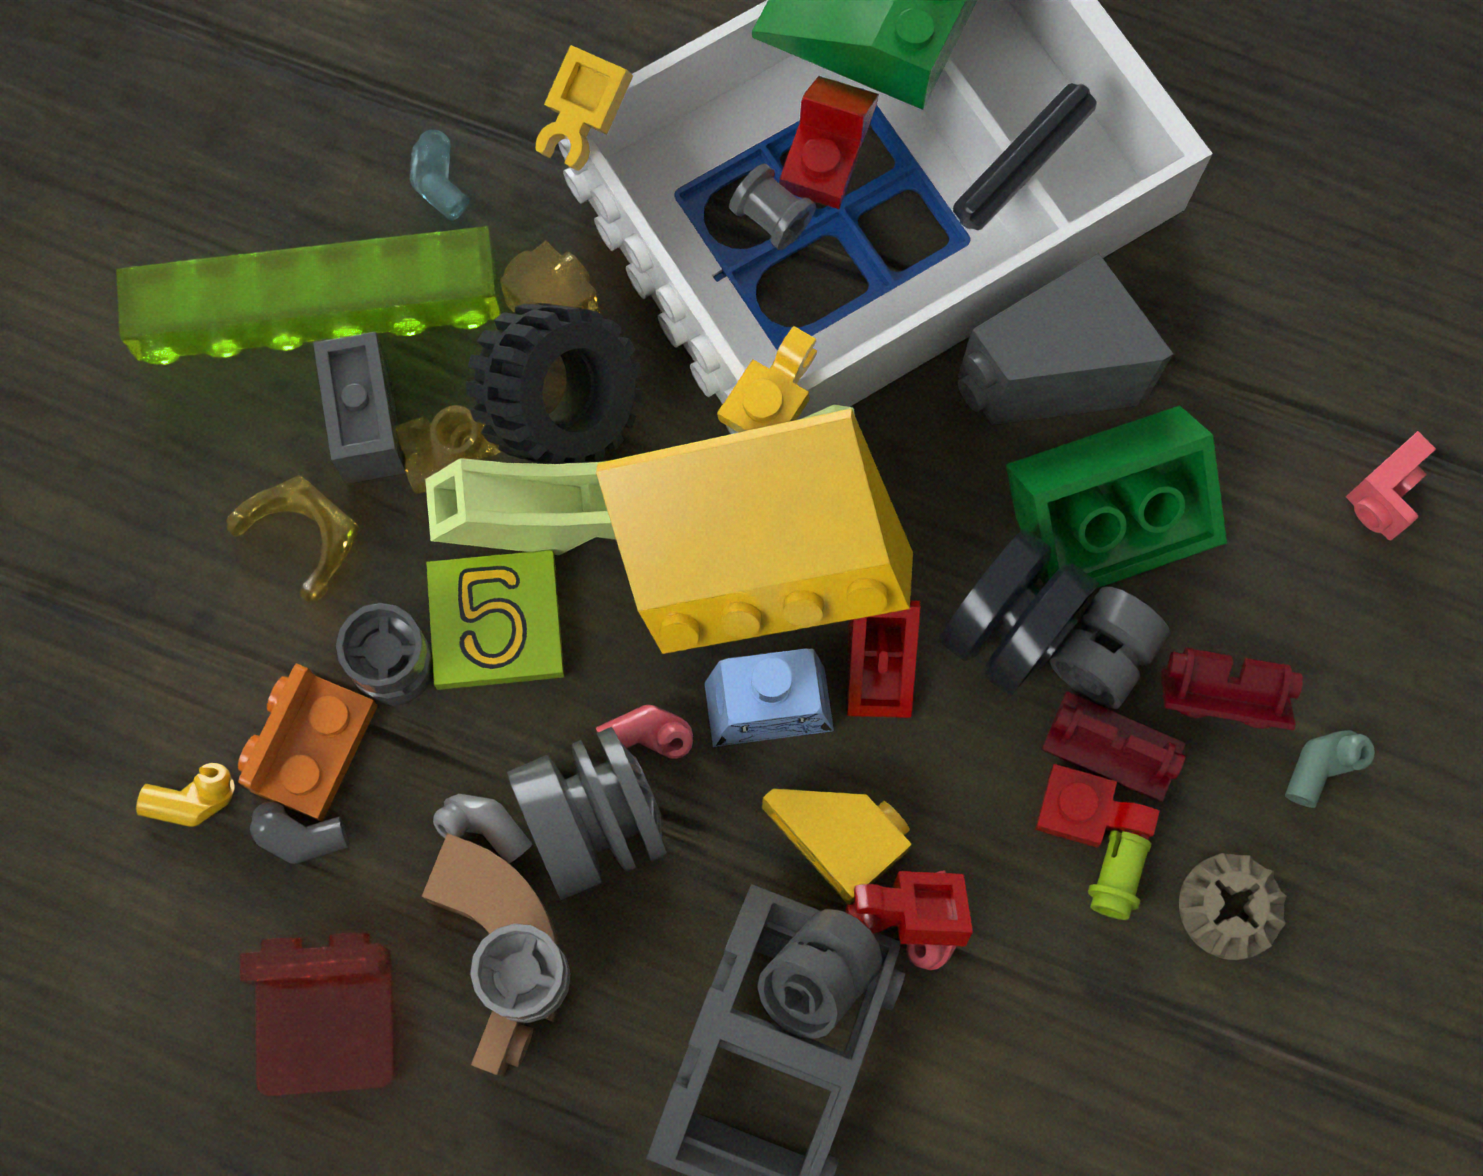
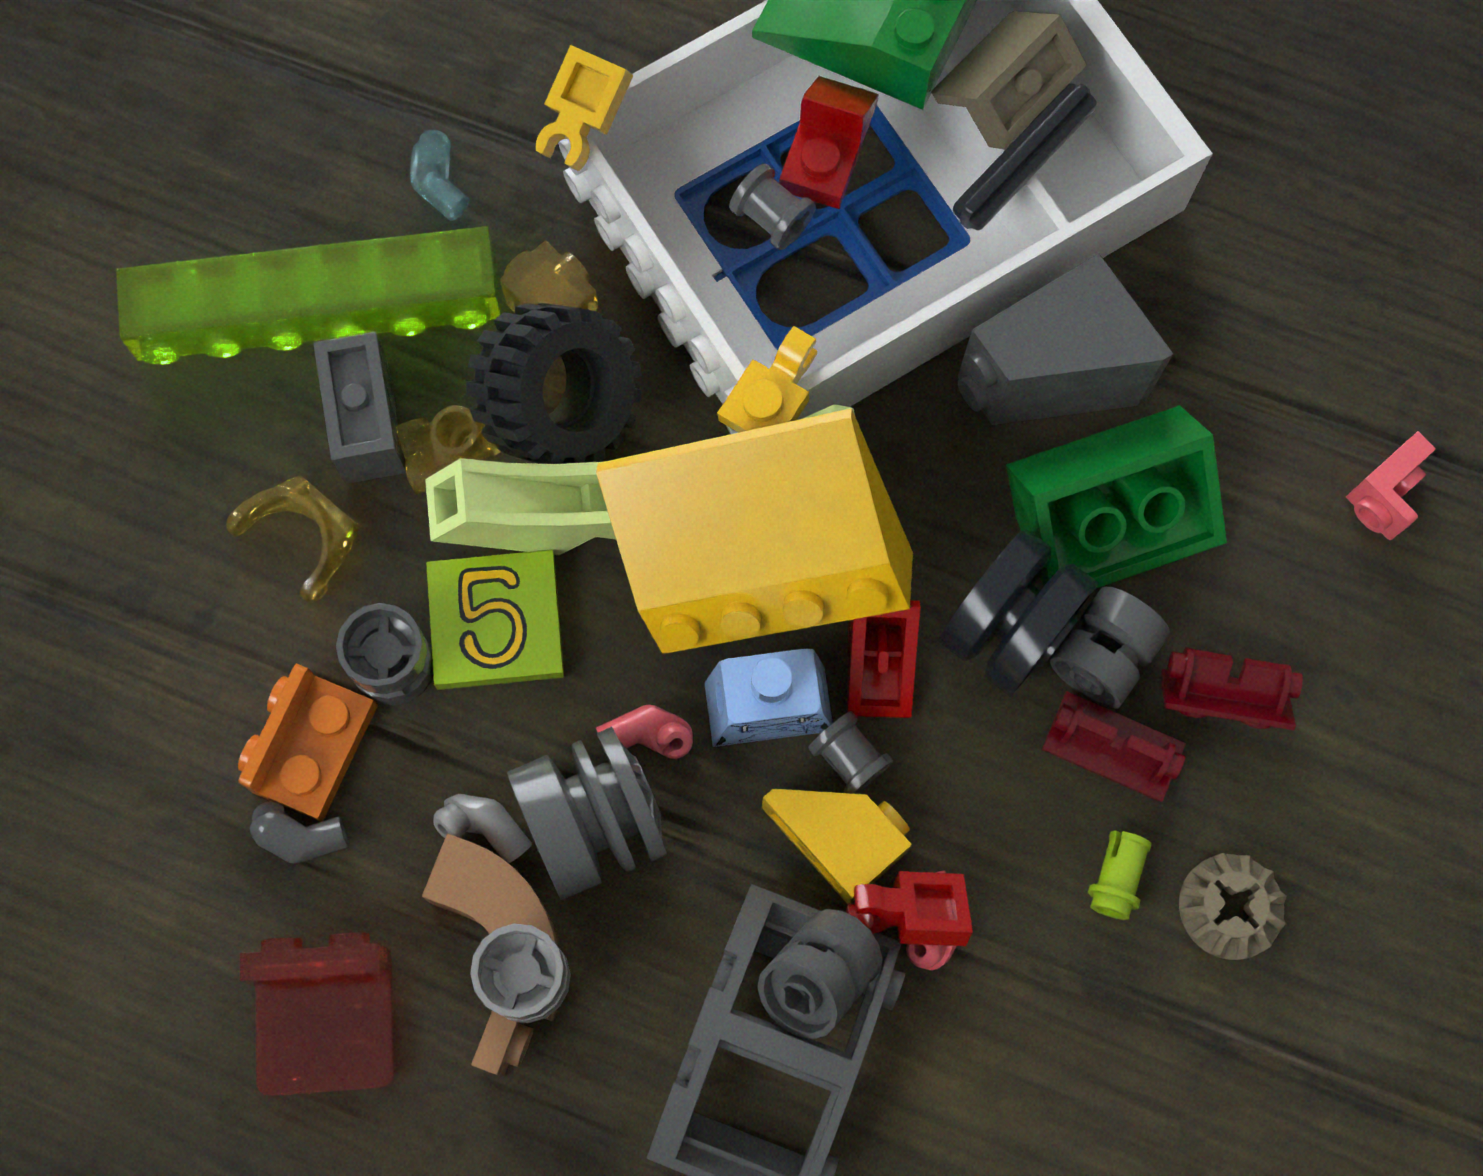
(194, 803): yellow arm -> none
(850, 754): none -> dark grey bush
(1013, 75): none -> dark tan panel
(1083, 807): red plate -> none
(1325, 758): sand green arm -> none

